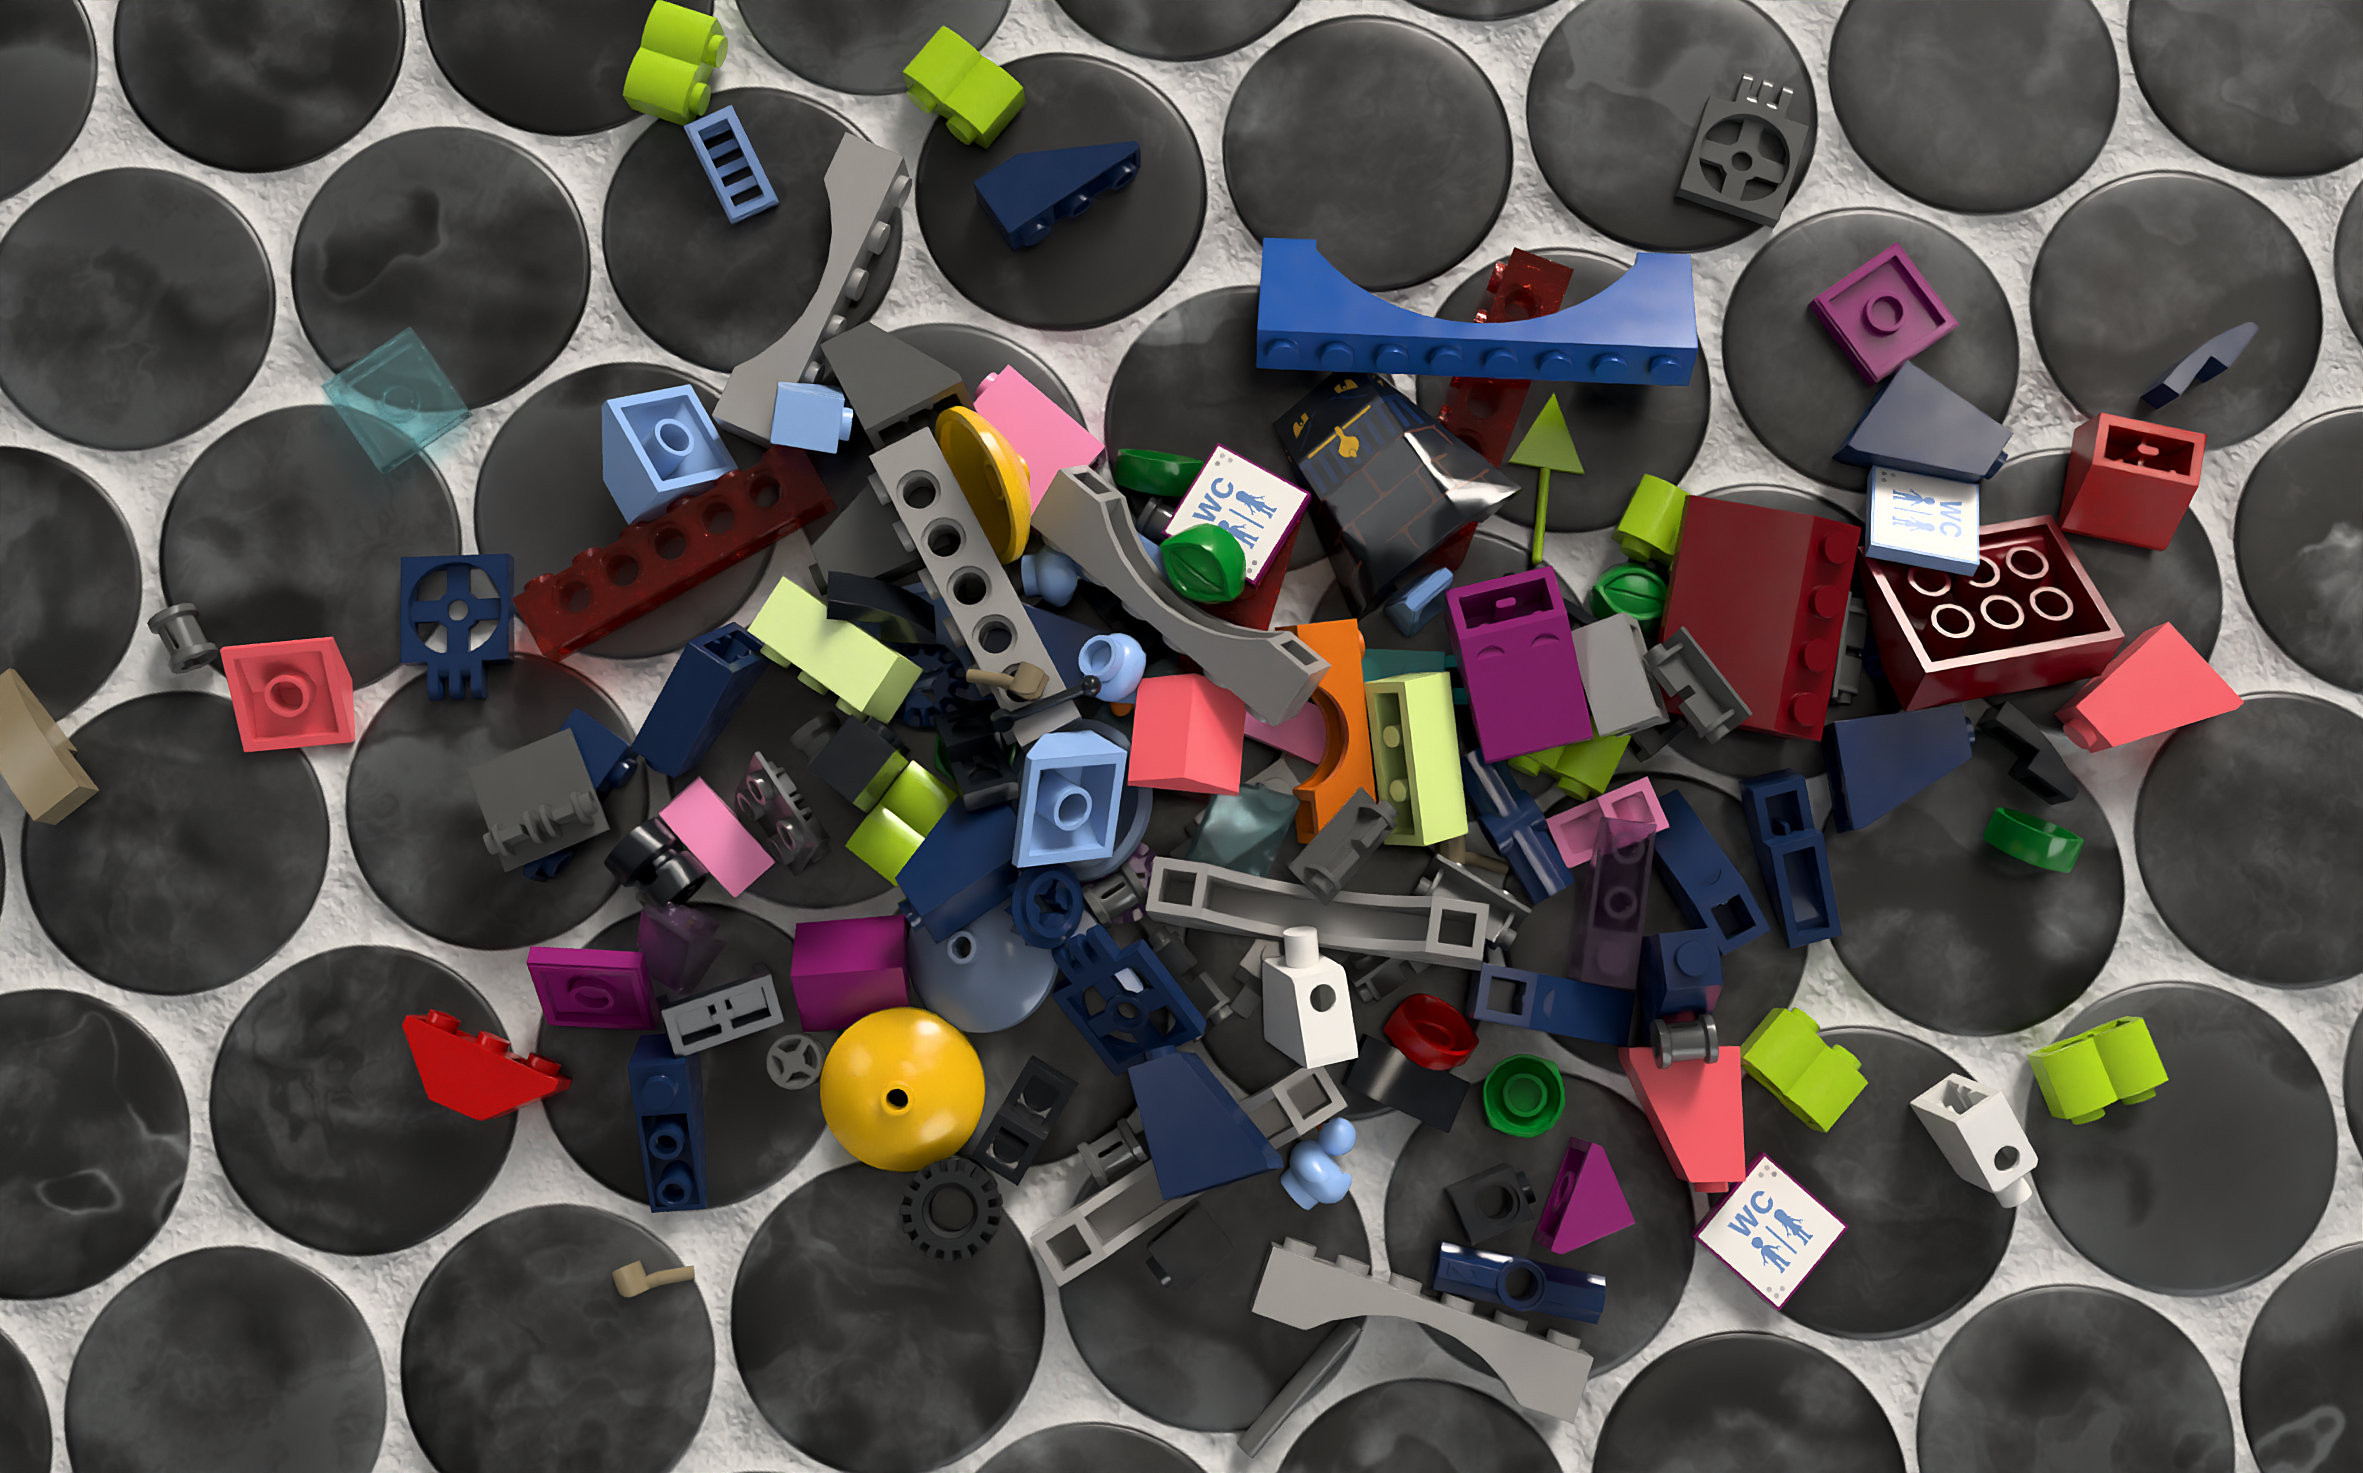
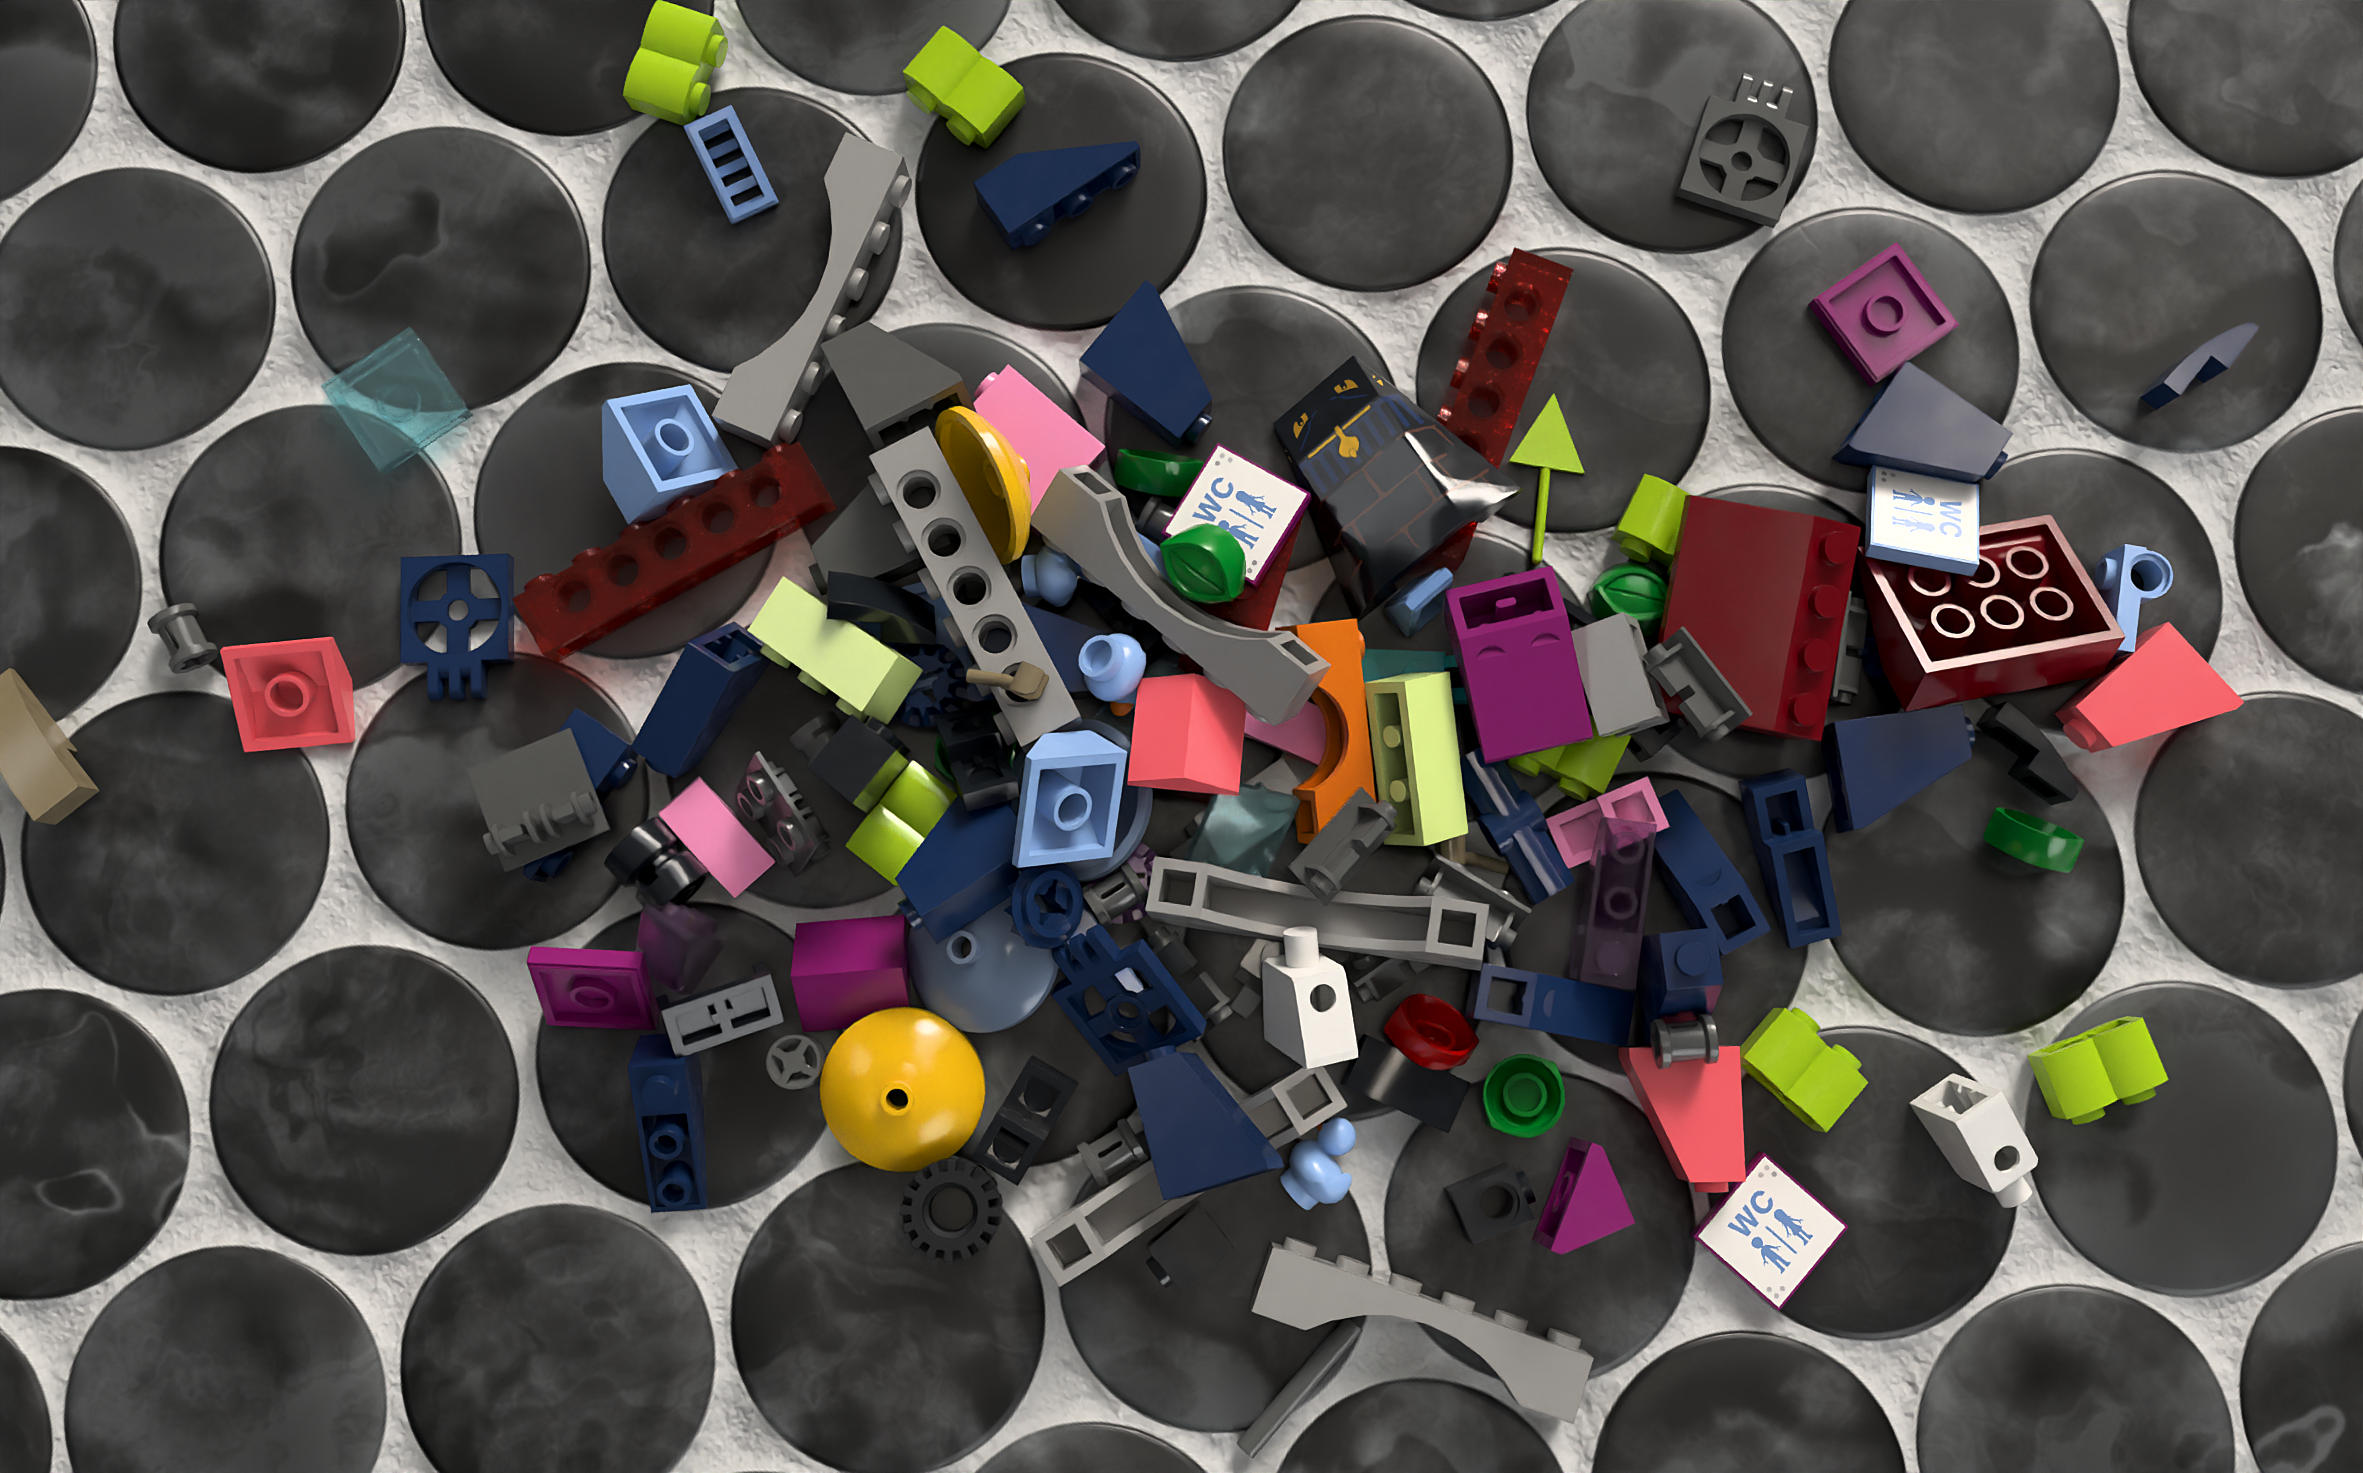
(477, 1072): red slope -> none
(632, 1278): dark tan hand -> none
(810, 416): light blue slope -> none
(1003, 719): black hinge -> none
(1149, 370): none -> dark blue slope
(1552, 1288): dark blue piece -> none
(1626, 334): blue arch -> none
(2121, 595): none -> light blue plate
(2130, 480): red slope -> none

